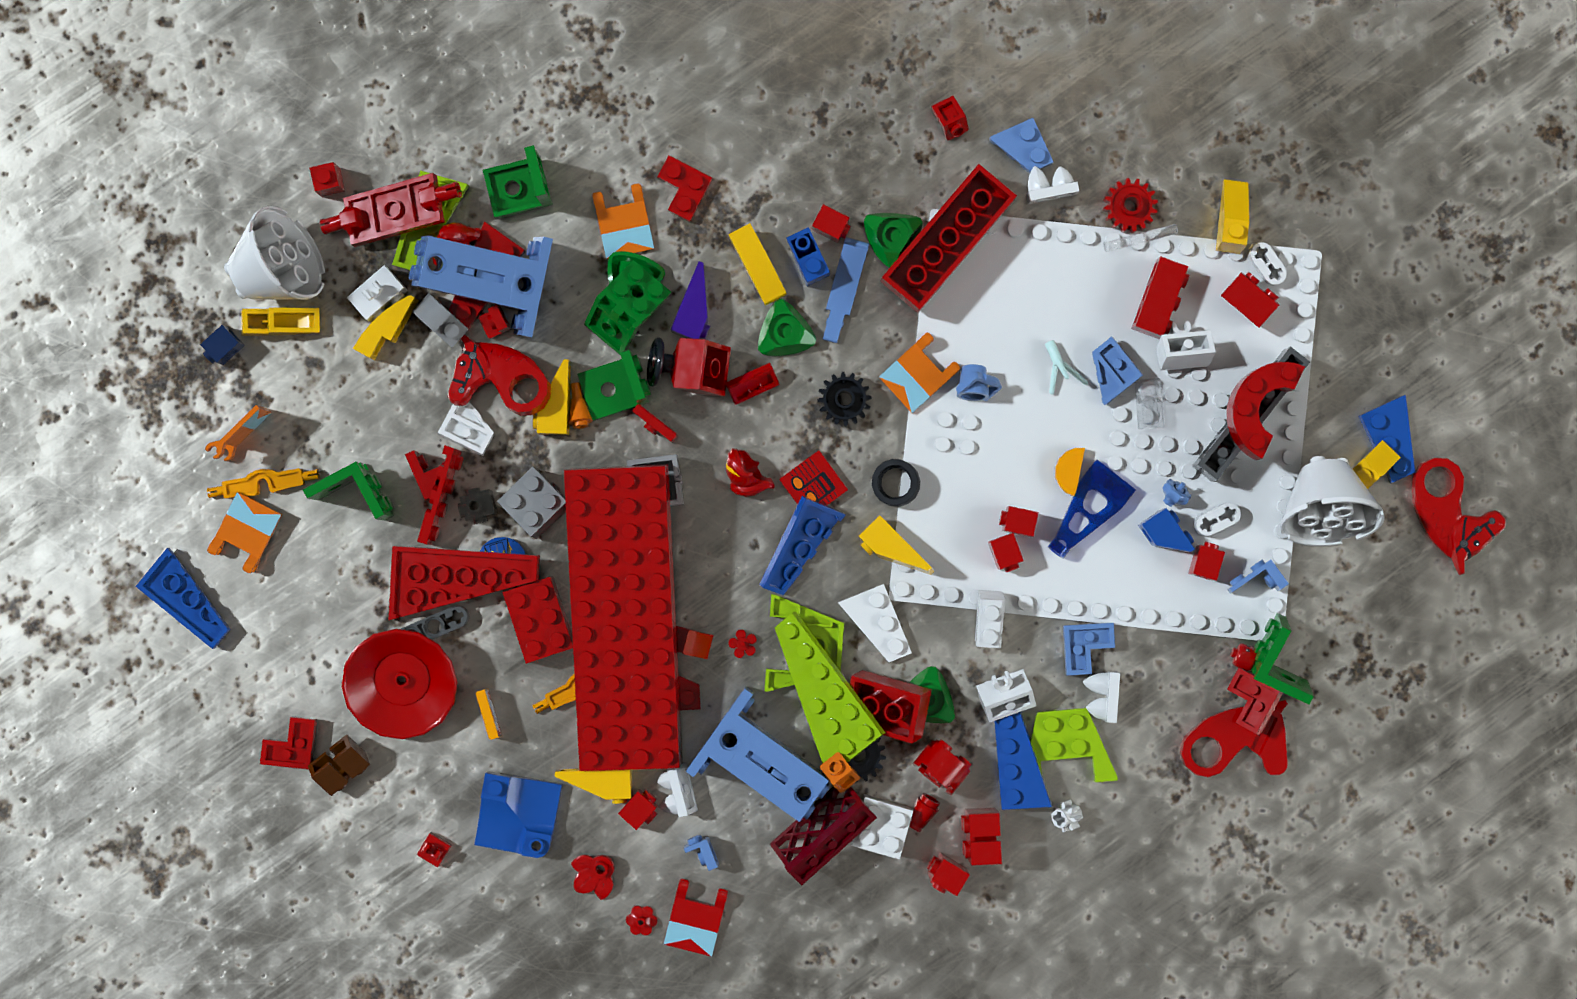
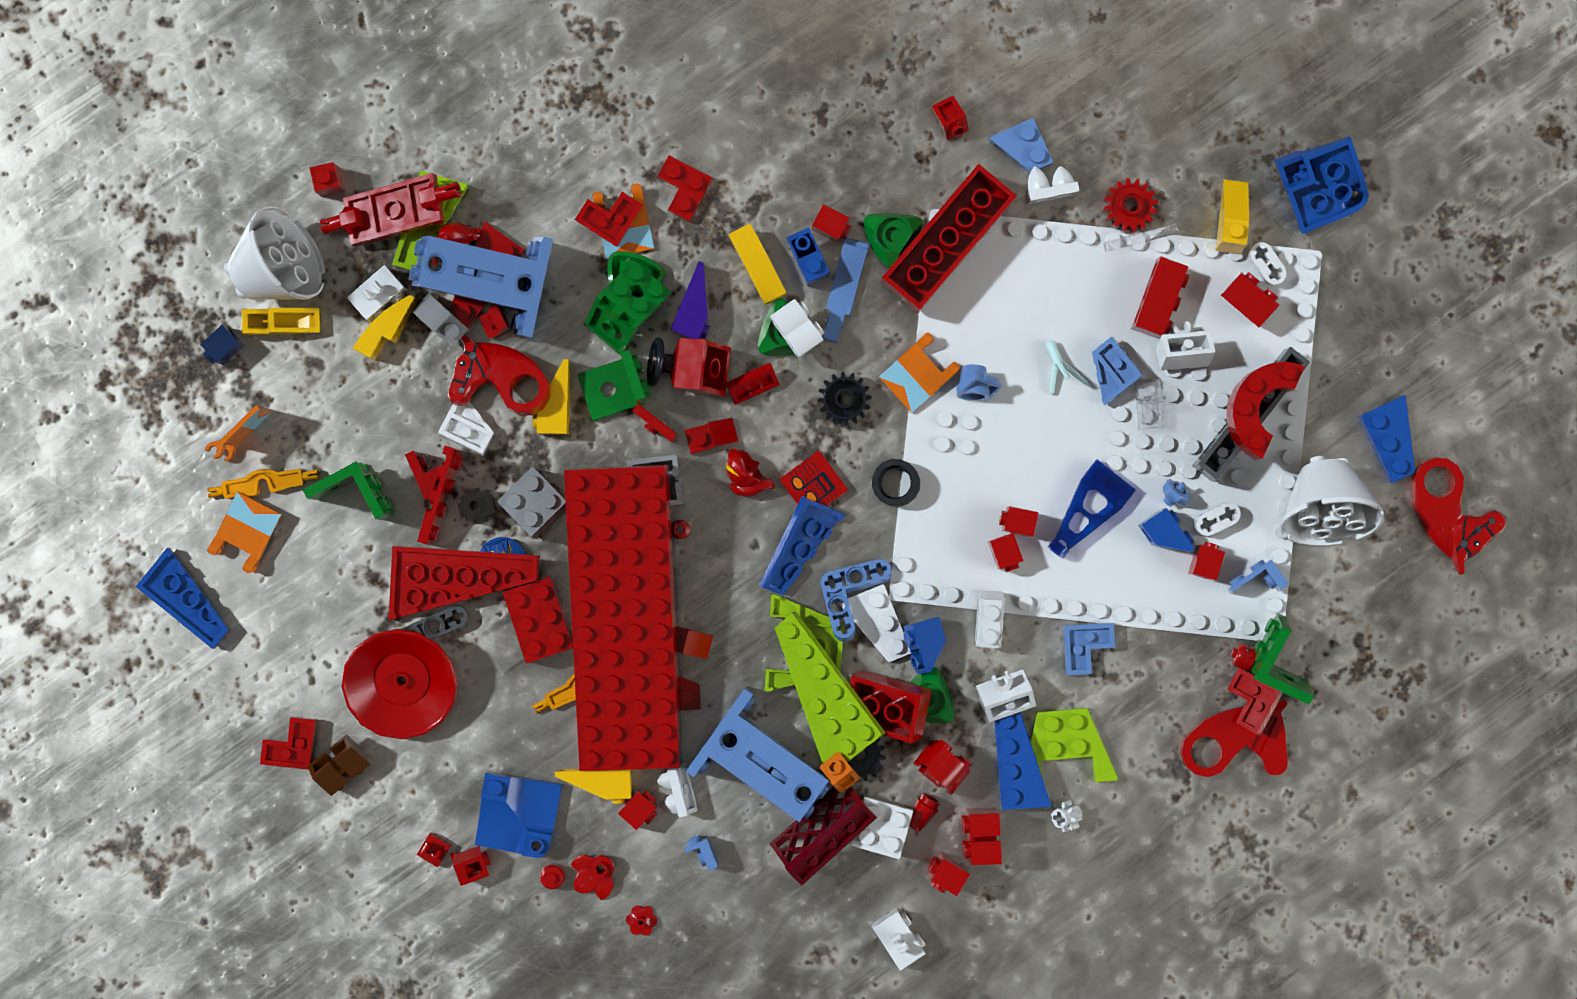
(470, 865): none -> red brick
(488, 714): light orange tile -> none
(532, 183): green bracket -> none
(552, 876): none -> red piece
(579, 414): orange cone -> none
(612, 224): none -> red plate
(686, 529): none -> red hose
(694, 923): red flag -> none
(711, 435): none -> red slope
(743, 643): red plant -> none
(797, 328): none -> white brick
(839, 593): none -> medium blue beam
(890, 546): yellow slope -> none
(899, 939): none -> white brick
(925, 643): none -> blue slope
(1068, 470): light orange tile -> none
(1108, 685): white tile -> none
(1322, 183): none -> blue slope
(1376, 463): yellow slope -> none

